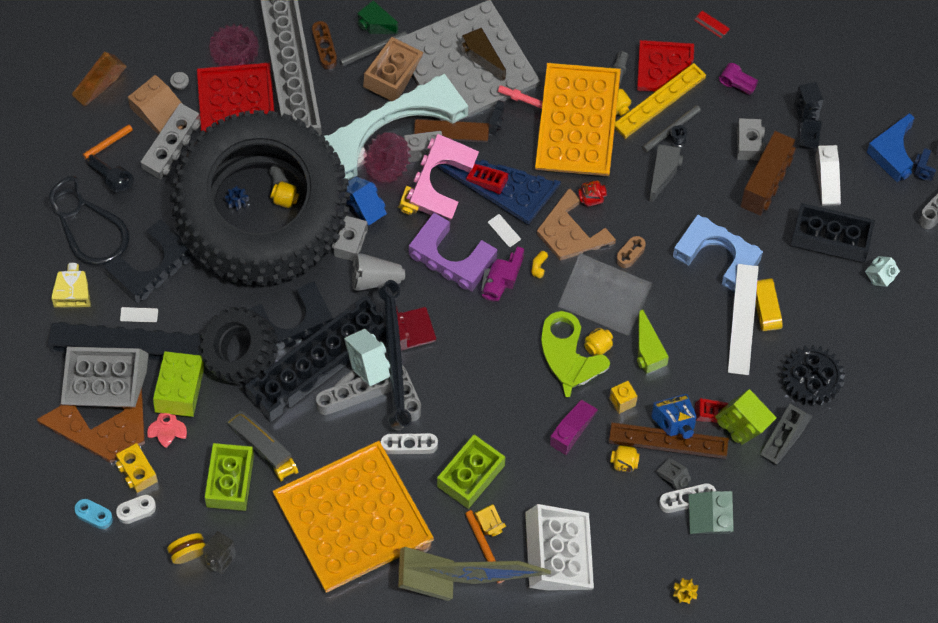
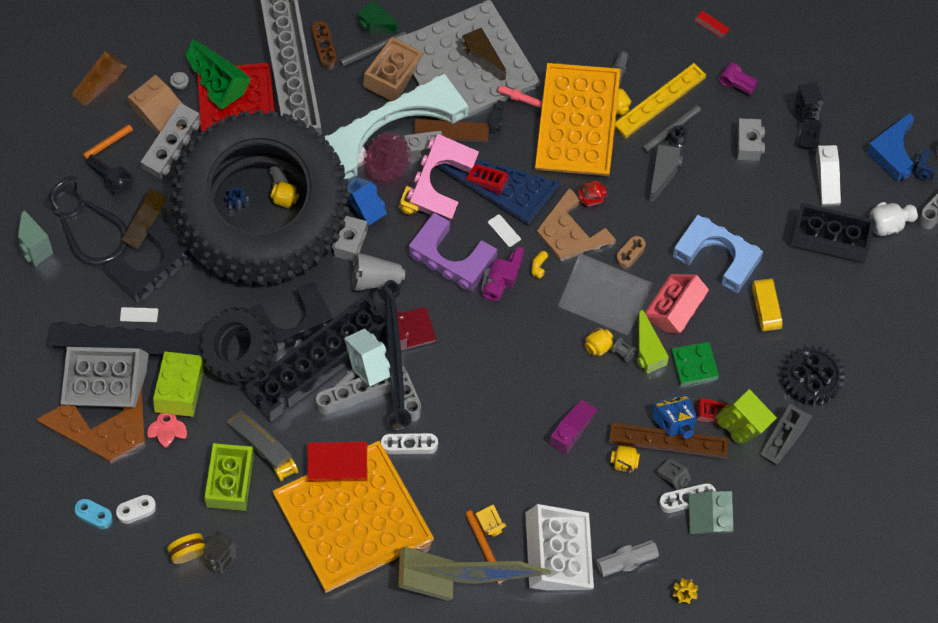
(33, 241): none -> sand green slope
(71, 288): light yellow torso -> none
(138, 467): yellow brick -> none
(143, 218): none -> dark brown slope
(219, 76): none -> green wedge
(230, 38): clear pink gear -> none
(337, 461): none -> red tile
(471, 471): lime brick -> none
(562, 356): lime animal -> none
(623, 397): yellow brick -> none
(624, 349): none -> dark grey bush
(627, 558): none -> light grey piece
(661, 63): red plate -> none
(676, 302): none -> coral slope
(695, 364): none -> green plate
(743, 319): white sticker -> none
(768, 173): reddish brown brick -> none
(882, 271): light aqua brick -> none
(891, 218): none -> white piece

